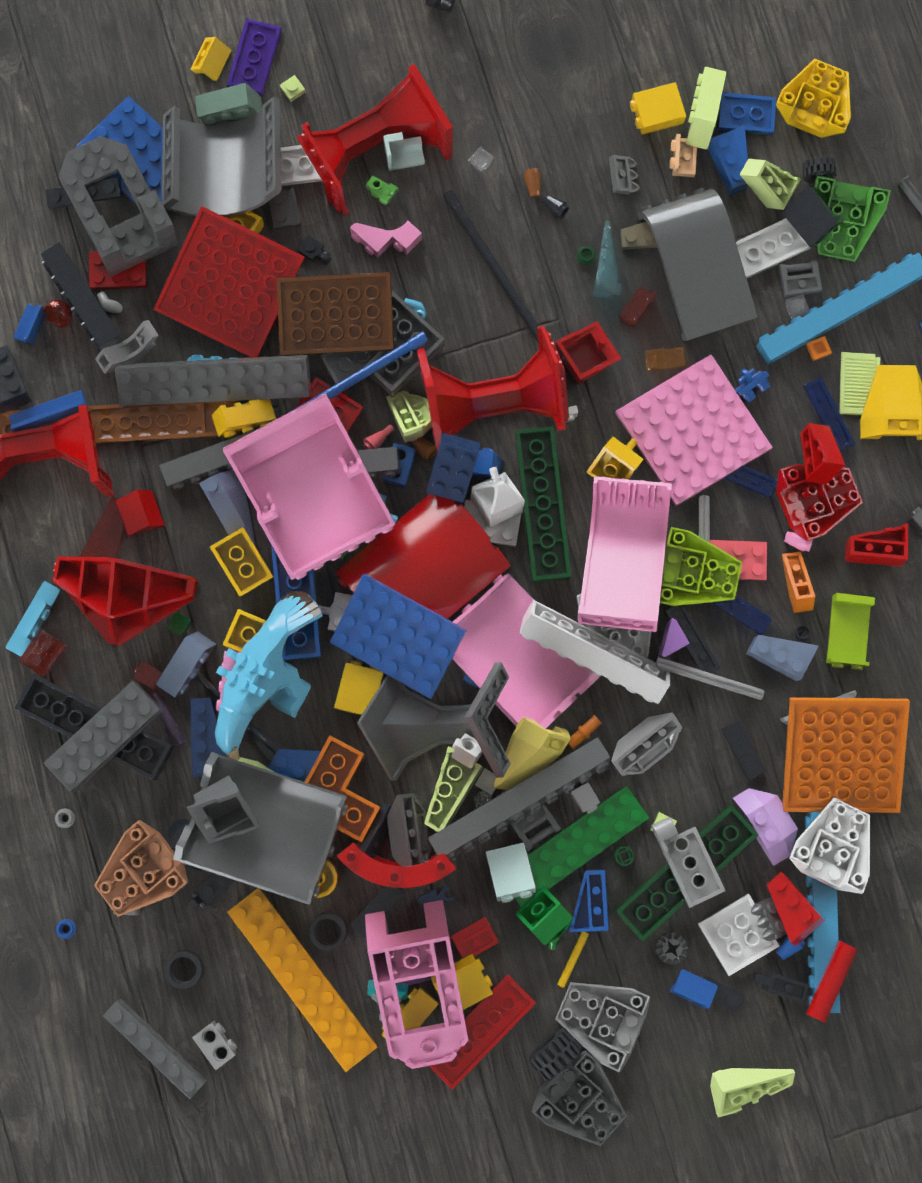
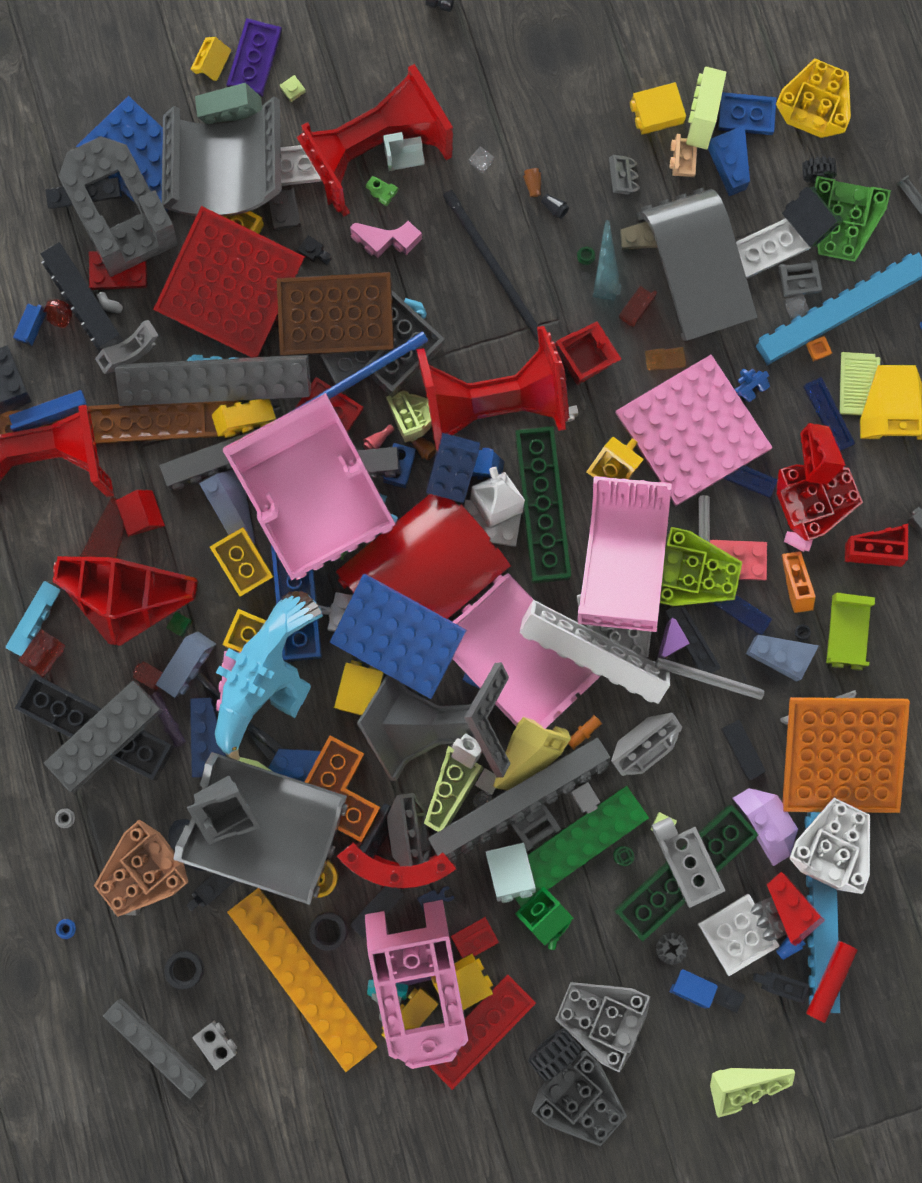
(573, 959): yellow bar -> none
(592, 904): blue wedge -> none
(769, 183): yellowish green wedge -> none

